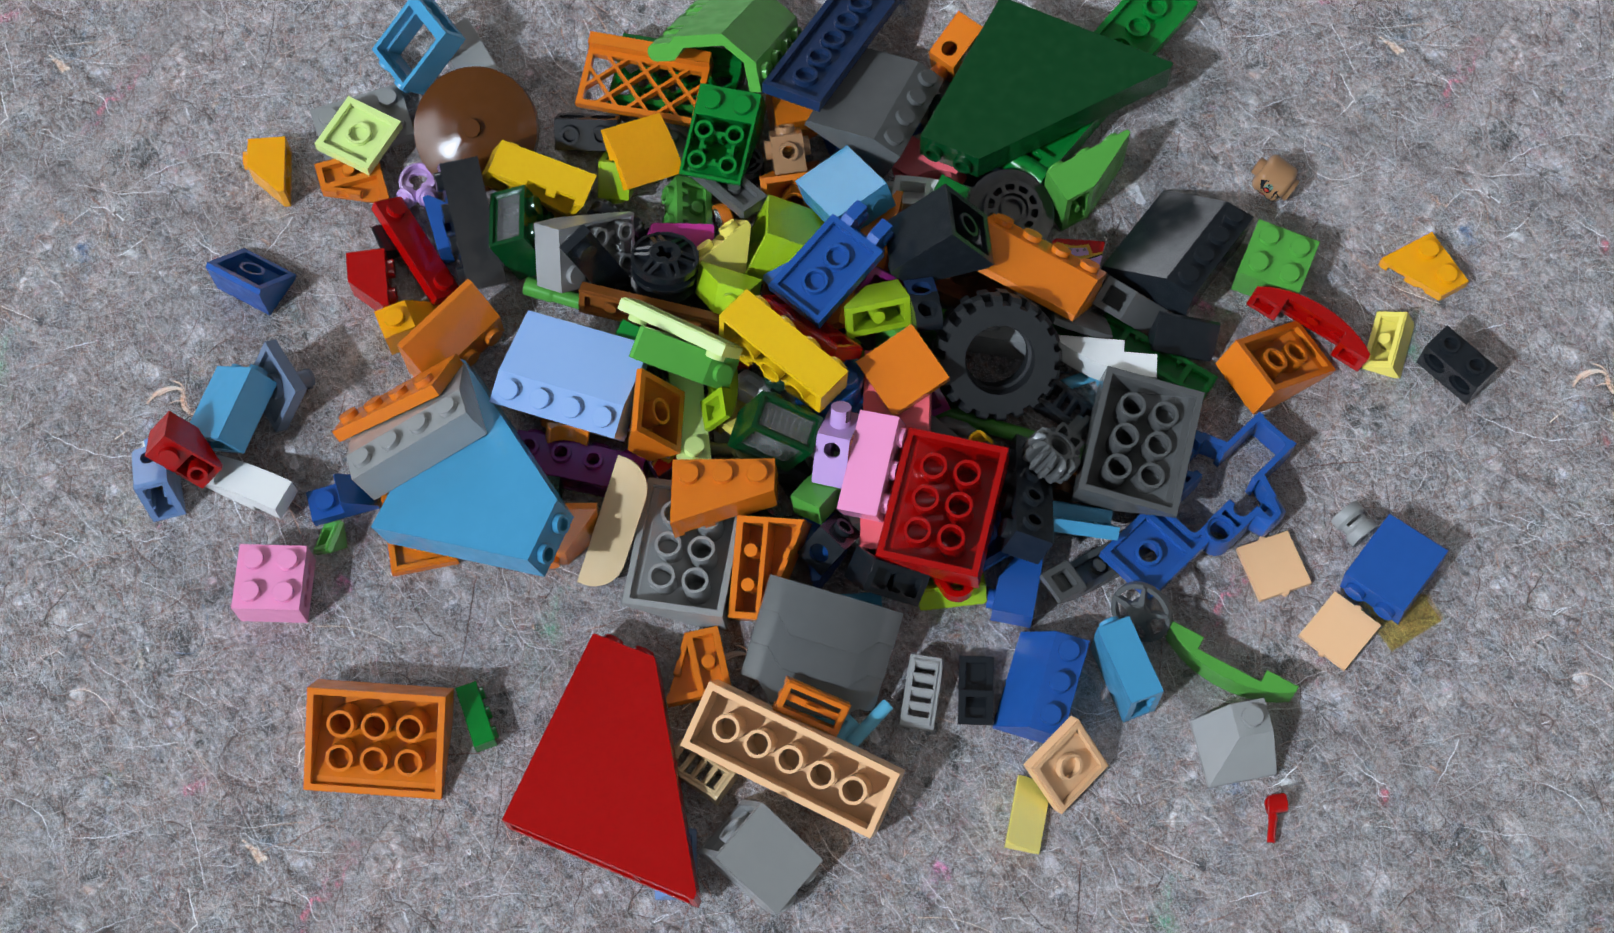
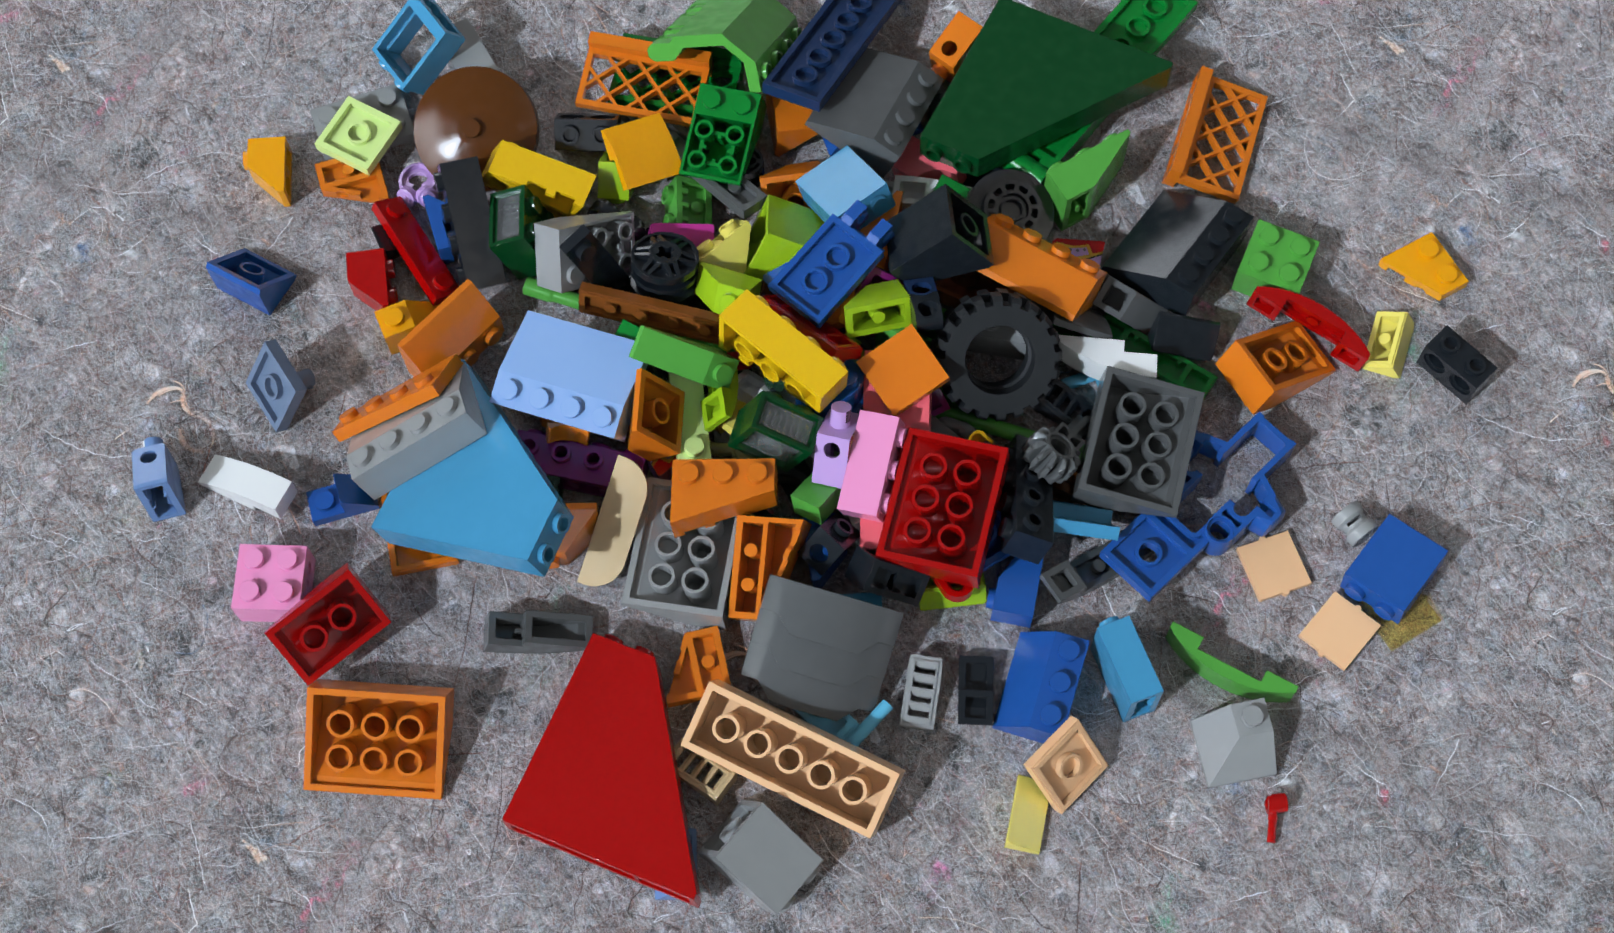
(182, 450): red slope -> none
(233, 406): dark azure brick -> none
(328, 624): none -> red slope
(331, 538): bright green slope -> none
(477, 716): green piece -> none
(536, 632): none -> dark grey slope
(716, 346): yellowish green plate -> none
(721, 214): orange tile -> none
(785, 694): orange tile -> none
(787, 160): medium nougat brick -> none
(1142, 610): dark grey wheel -> none
(1193, 121): none -> orange fence
(1274, 178): medium nougat head -> none

